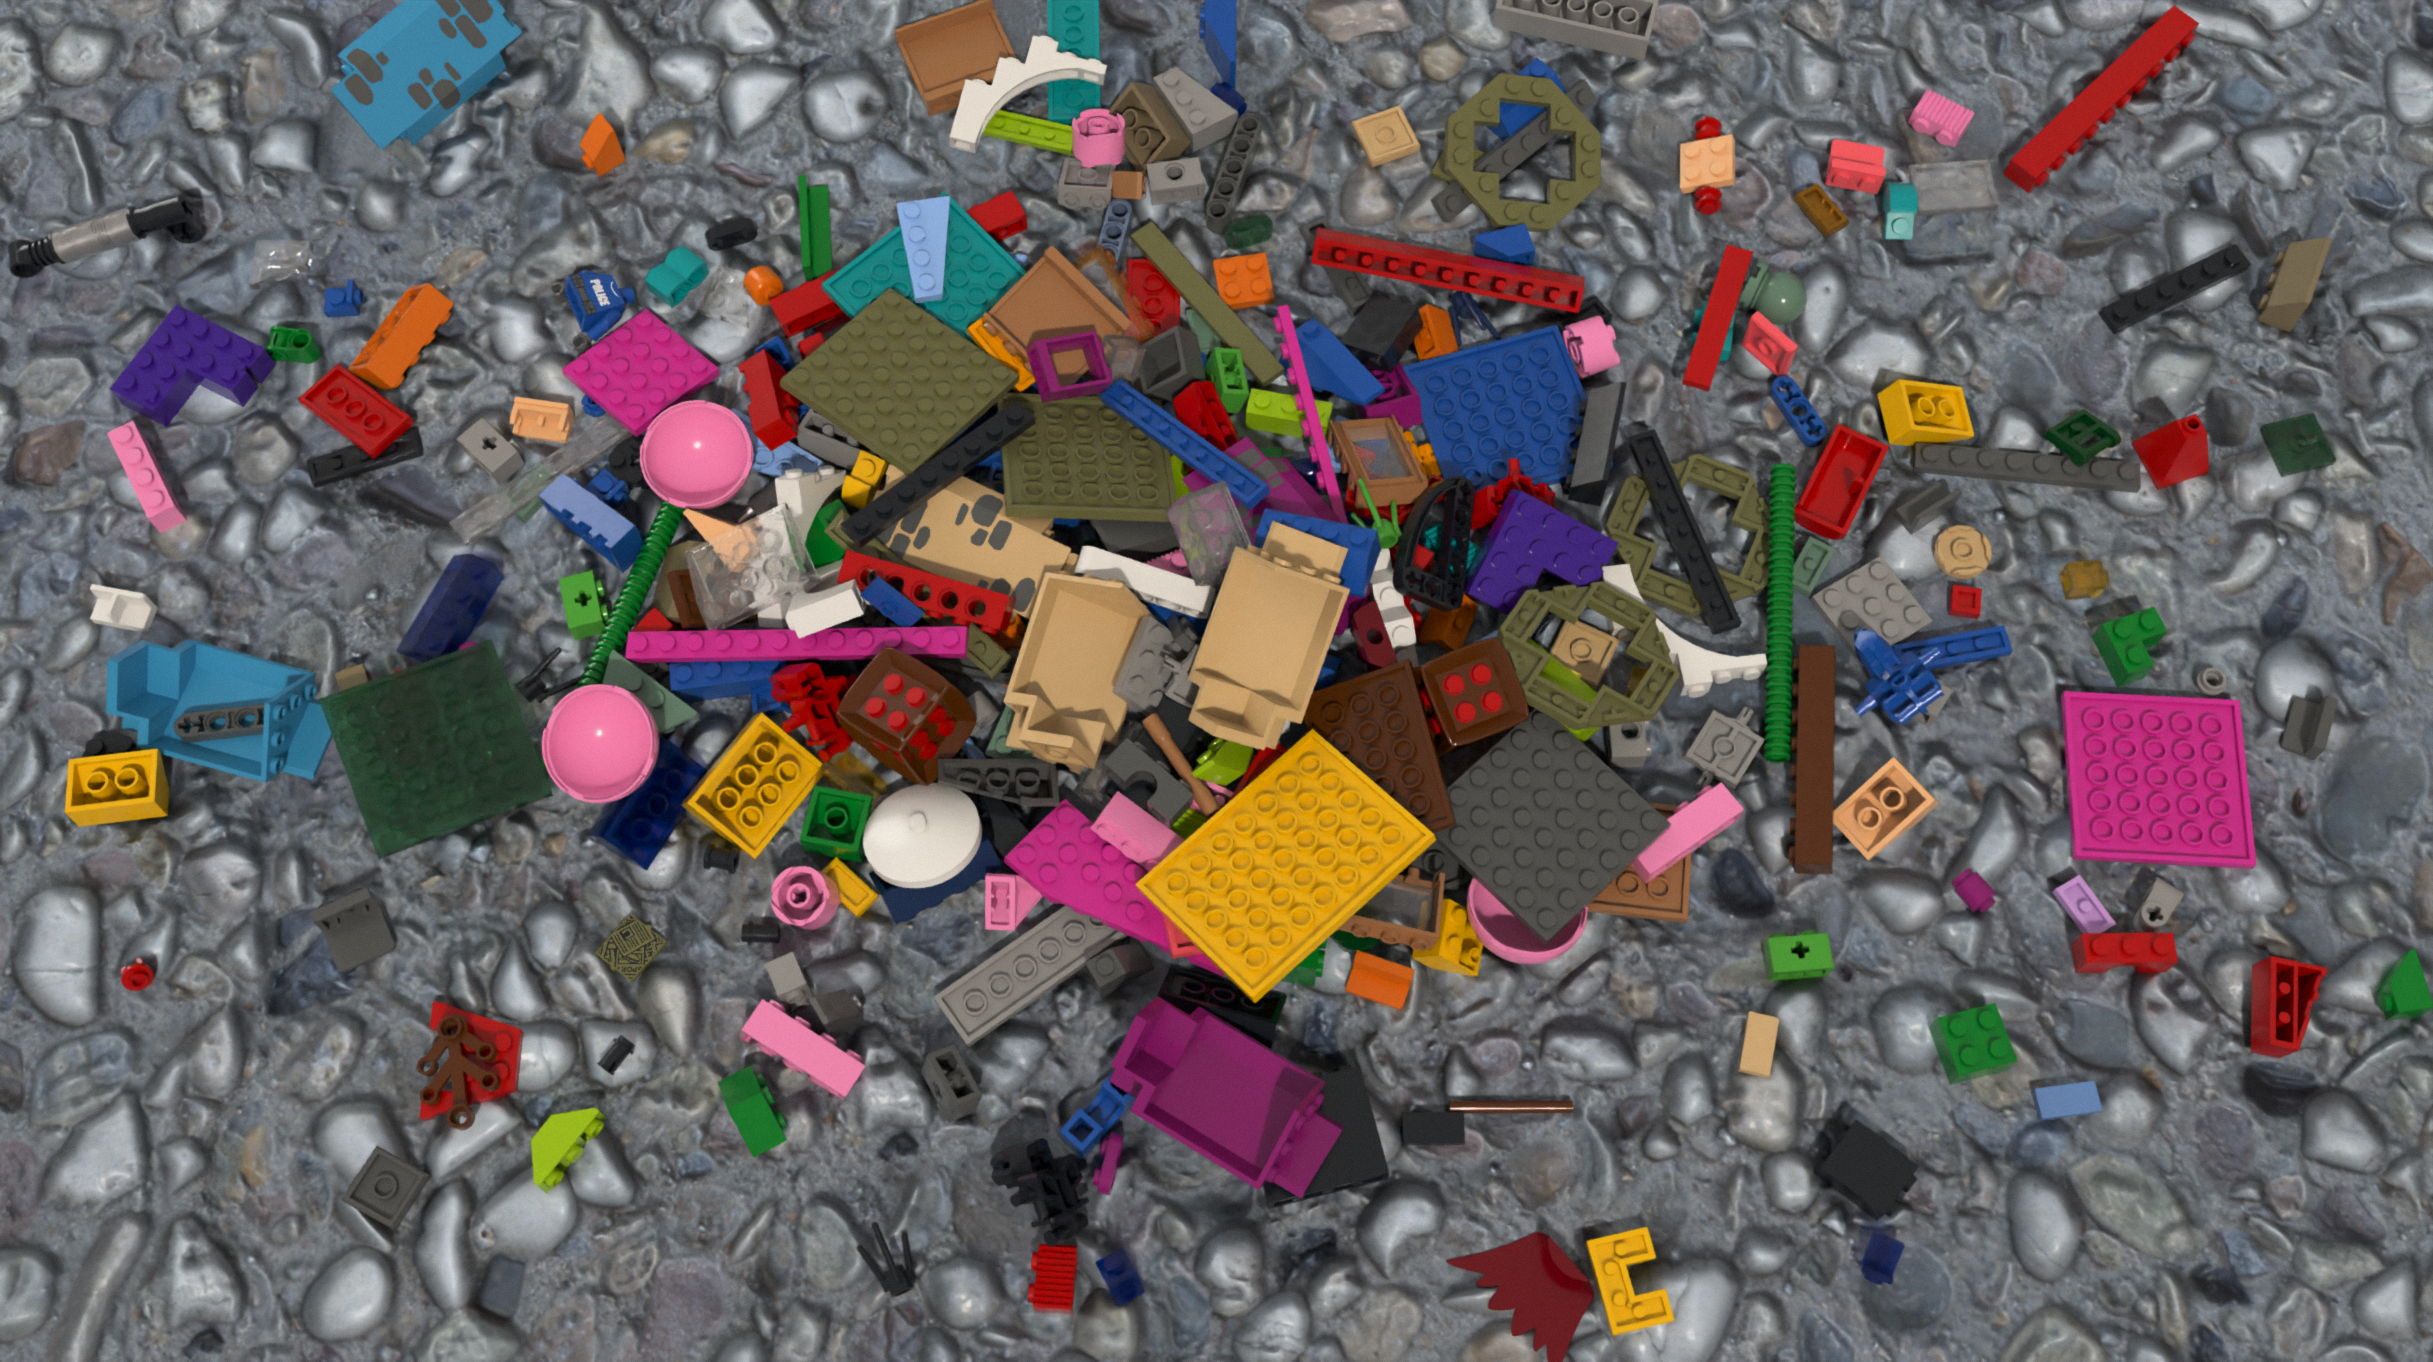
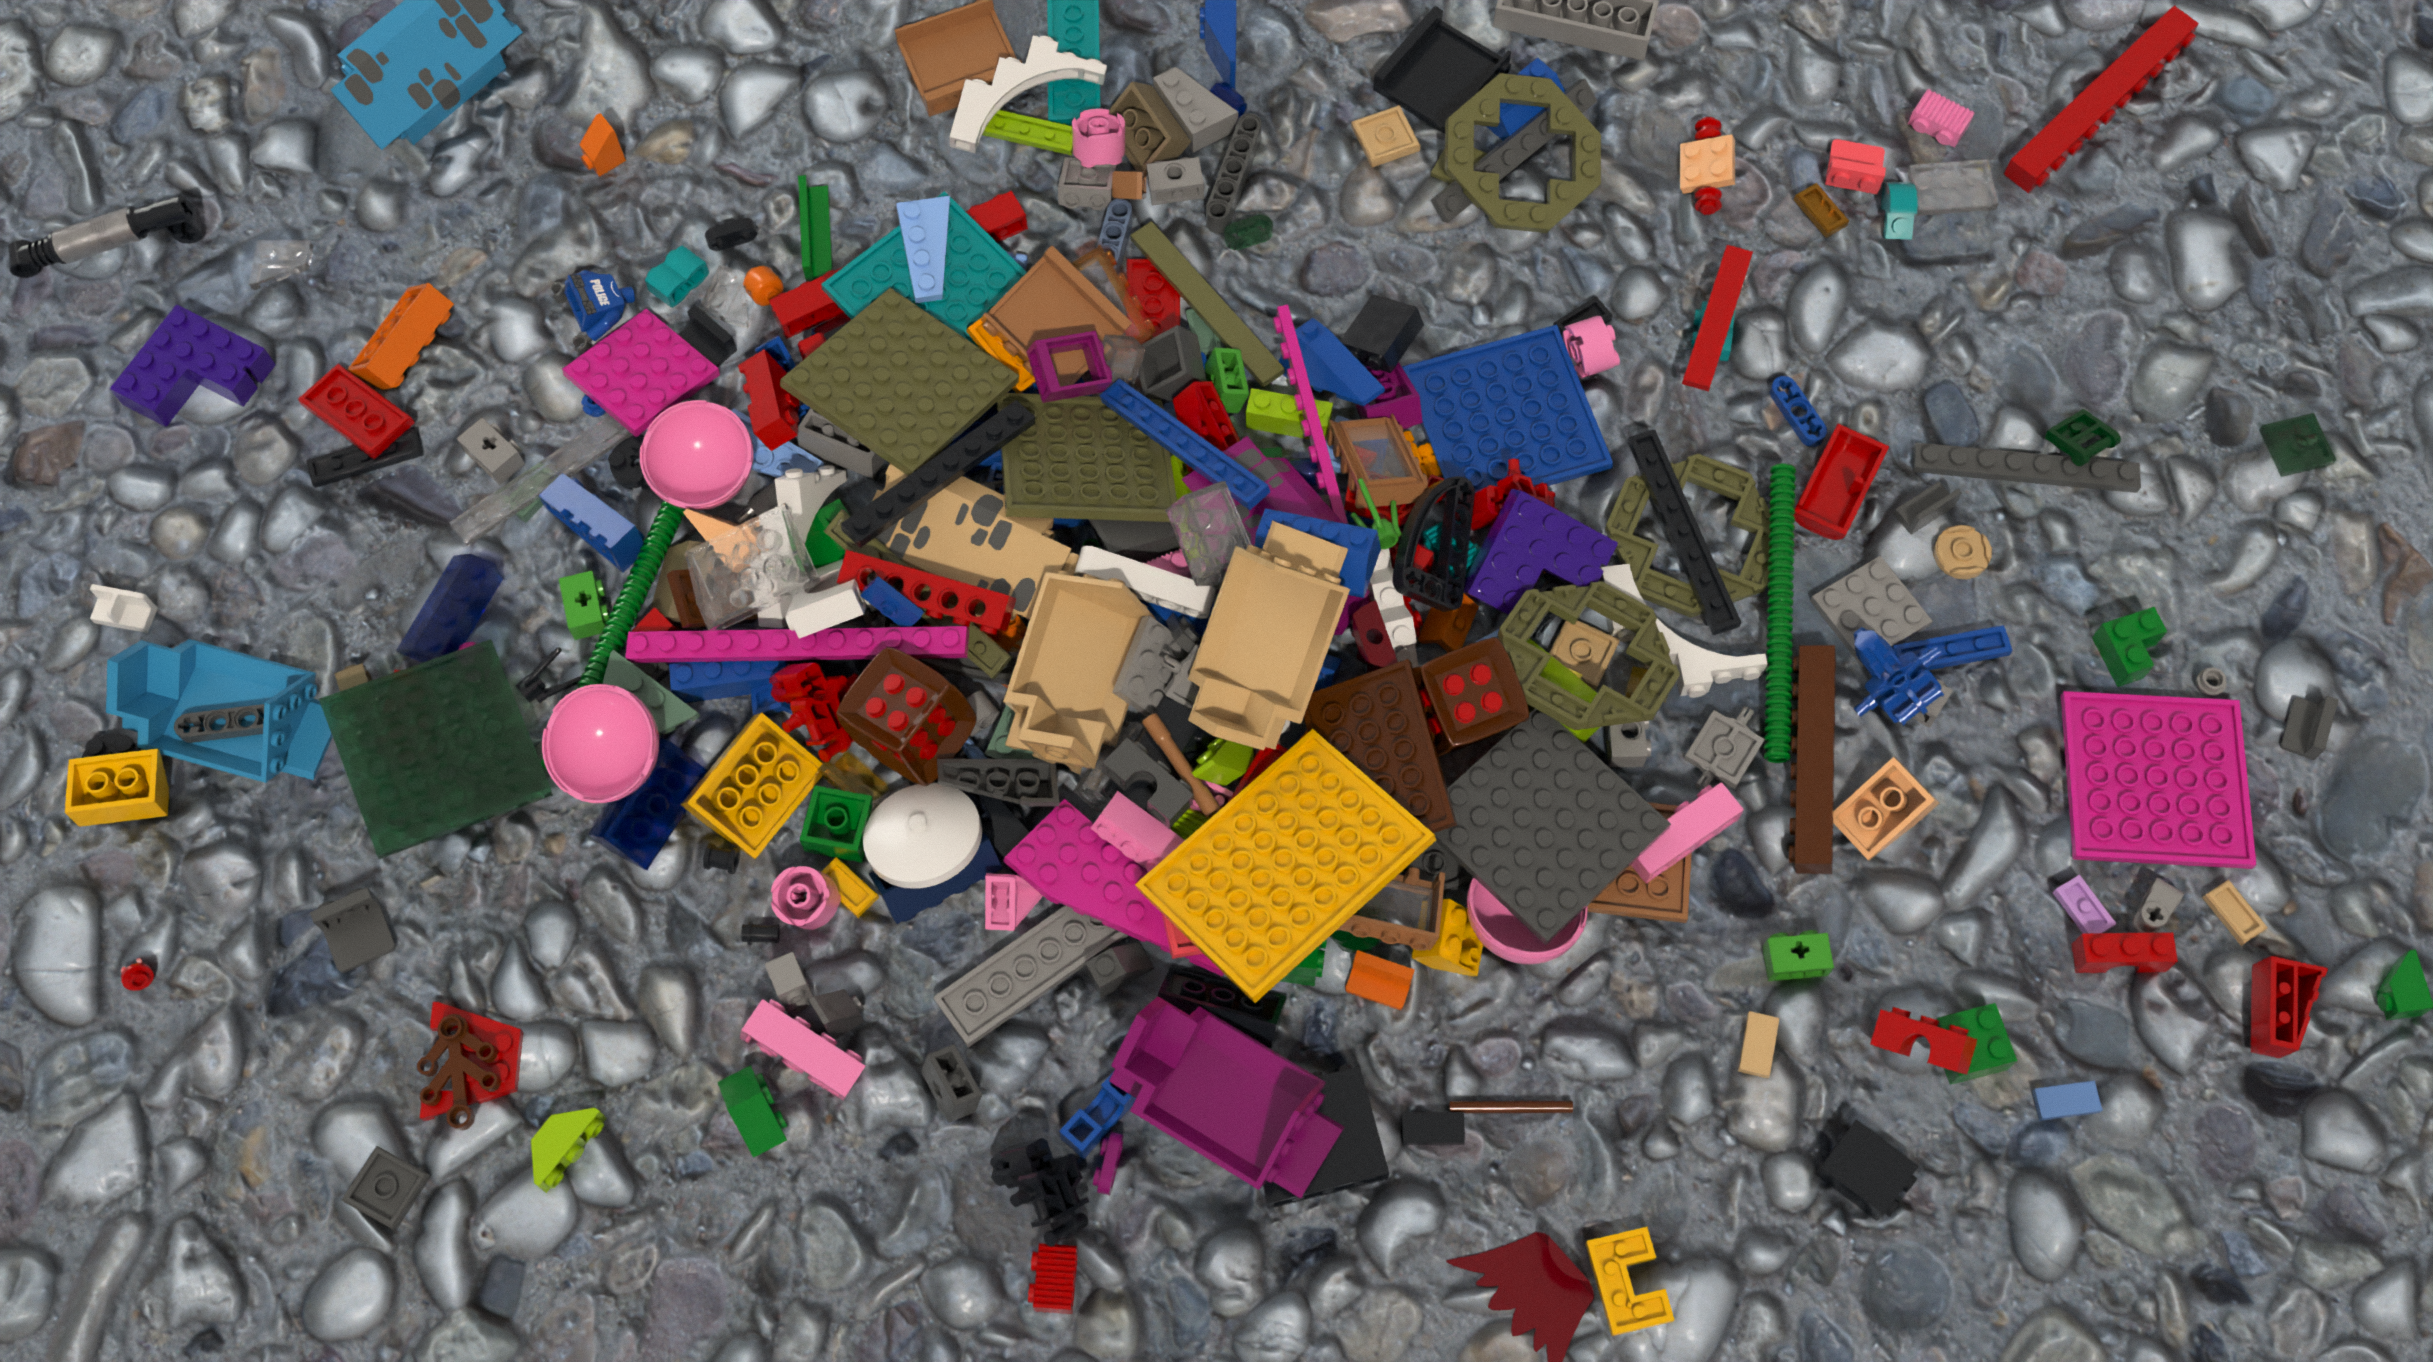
(146, 477): bright pink brick -> none
(292, 345): green piece -> none
(343, 301): blue bracket -> none
(542, 420): light nougat hinge -> none
(609, 489): blue bracket -> none
(616, 1054): black pin -> none
(631, 948): olive piece -> none
(708, 337): none -> black panel
(864, 480): yellow brick -> none
(897, 1278): black plant -> none
(1120, 1277): clear blue bracket -> none
(1244, 281): orange plate -> none
(1348, 283): dark grey plate -> none
(1436, 335): orange panel -> none
(1437, 70): none -> black panel
(1448, 270): red brick -> none
(1466, 306): dark blue plant -> none
(1506, 245): blue slope -> none
(1596, 444): black slope -> none
(1769, 345): coral tile -> none
(1775, 295): sand green tile -> none
(1811, 565): sand green plate -> none
(1881, 1258): clear blue bracket -> none
(1924, 413): yellow slope -> none
(1948, 1048): none -> red arch
(1965, 601): red tile -> none
(1974, 891): magenta brick -> none
(2083, 579): clear yellow brick -> none
(2174, 289): black plate -> none
(2174, 452): red slope -> none
(2234, 912): none -> tan tile
(2292, 282): dark tan slope -> none

